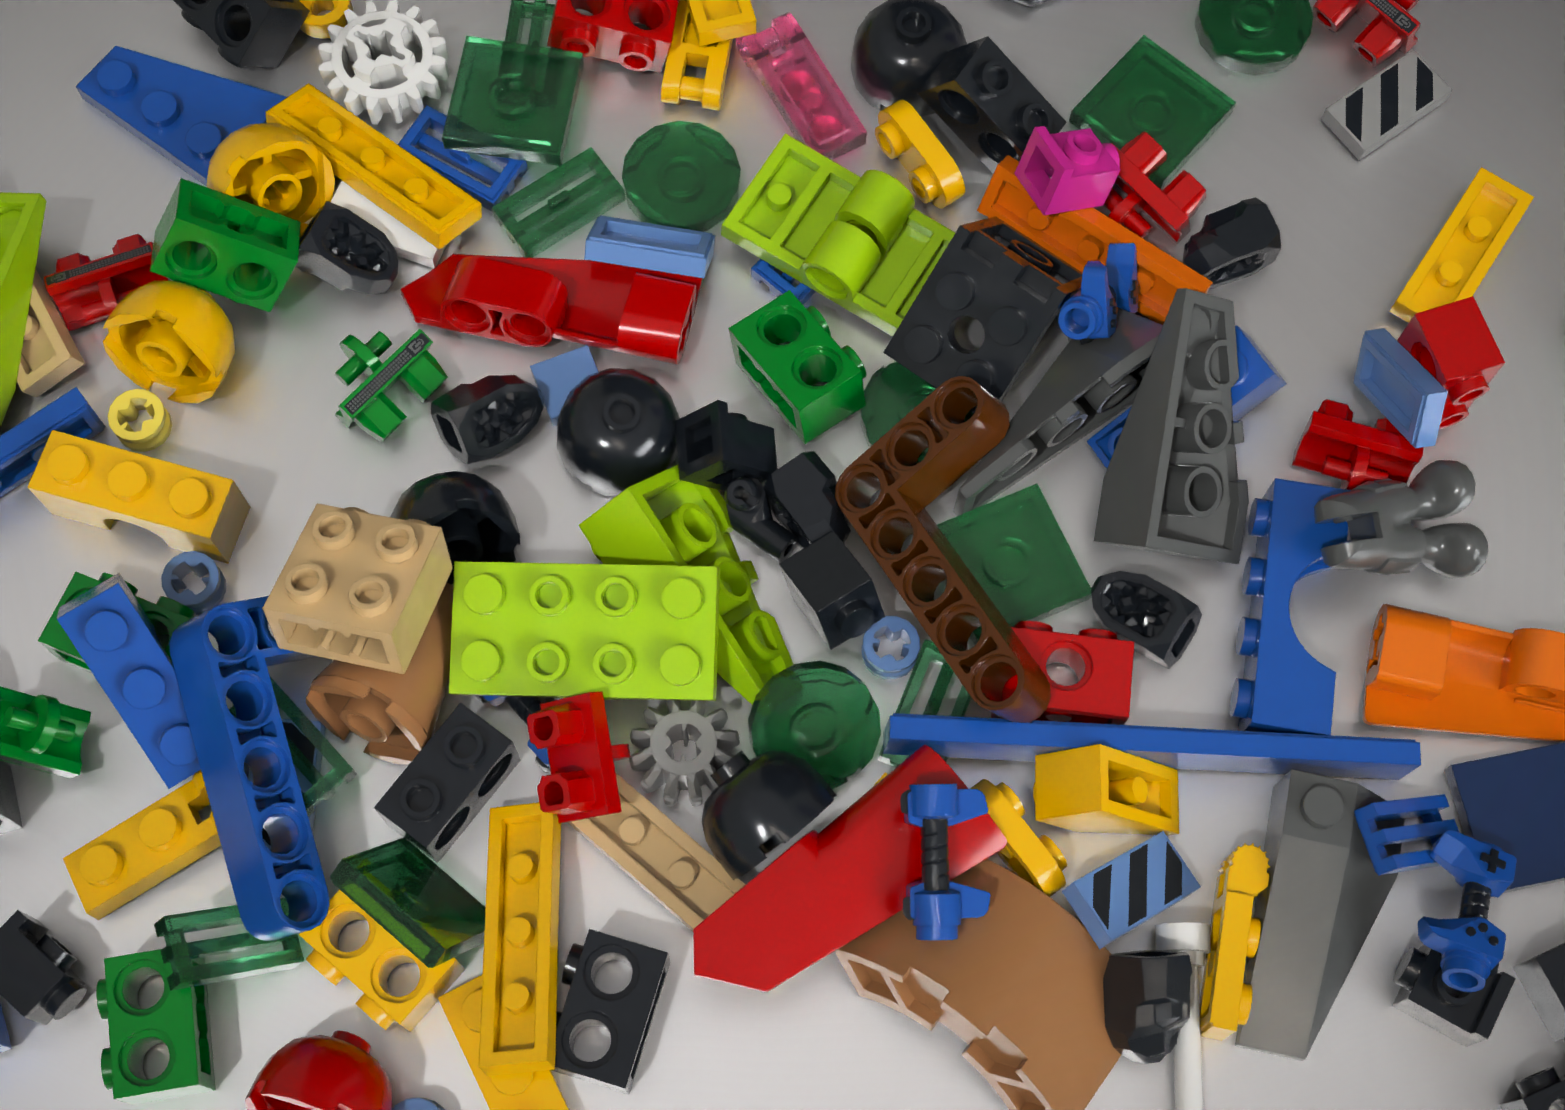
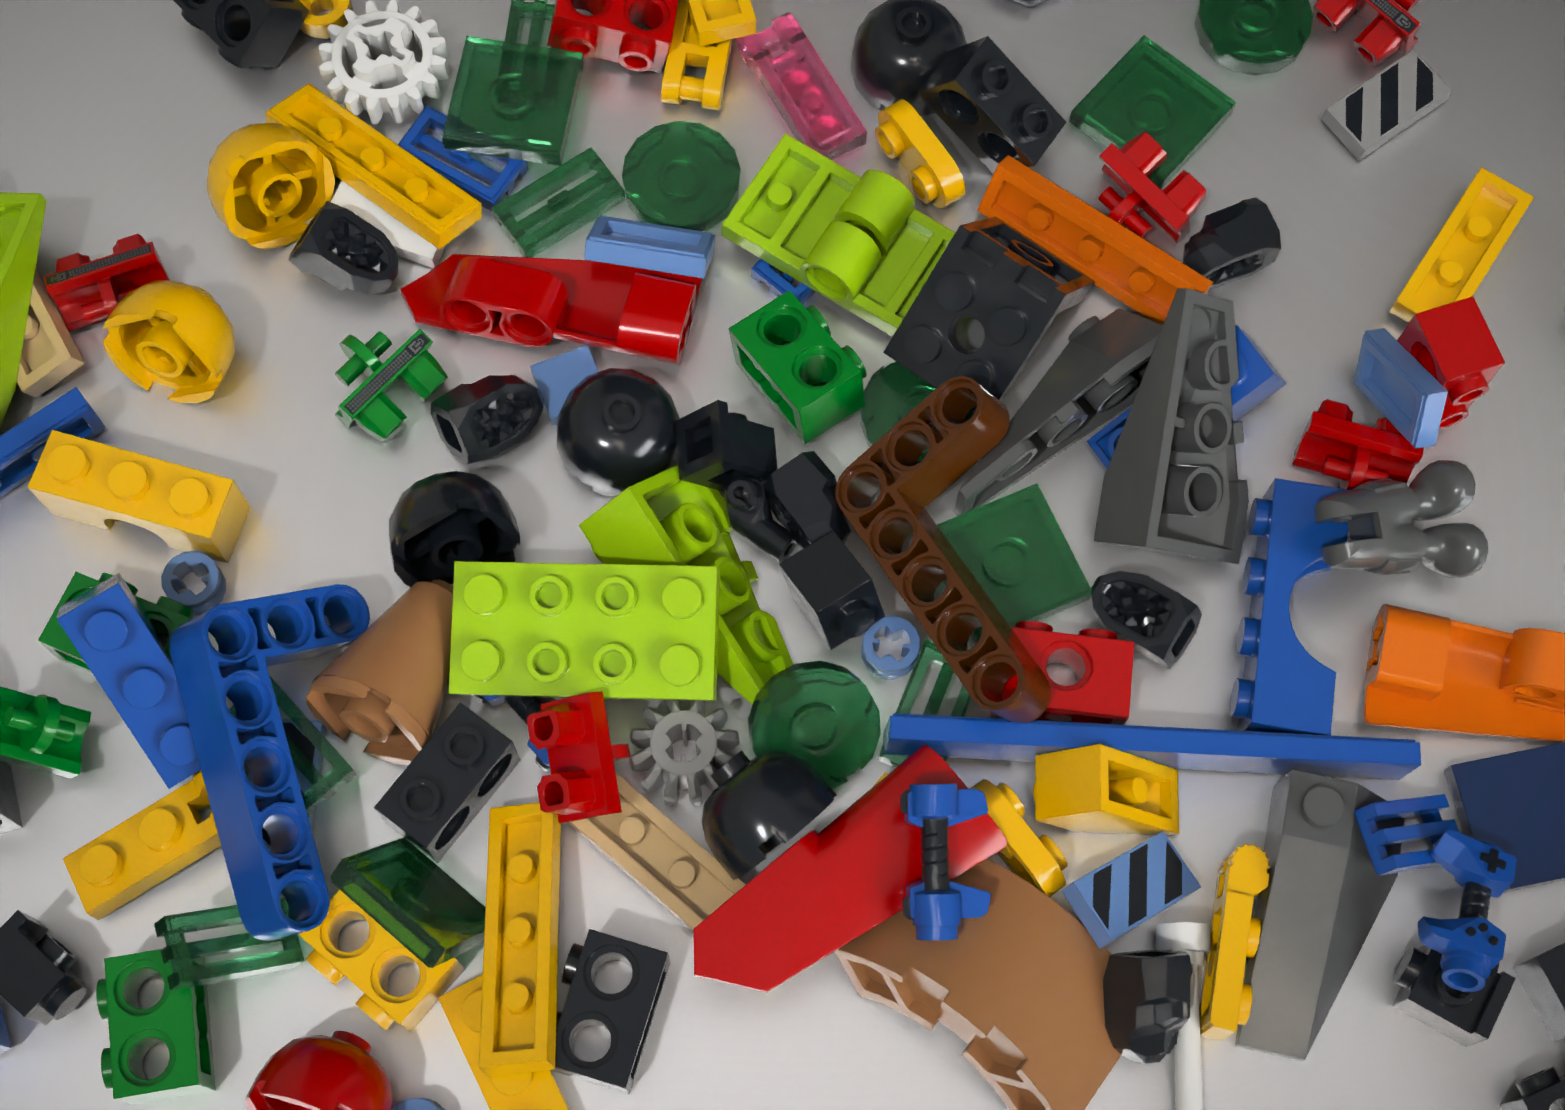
(126, 409): light yellow bush -> none
(173, 106): blue wing -> none
(225, 246): green brick -> none
(359, 588): tan brick -> none
(1078, 166): dark pink brick -> none
(1103, 290): blue piece -> none

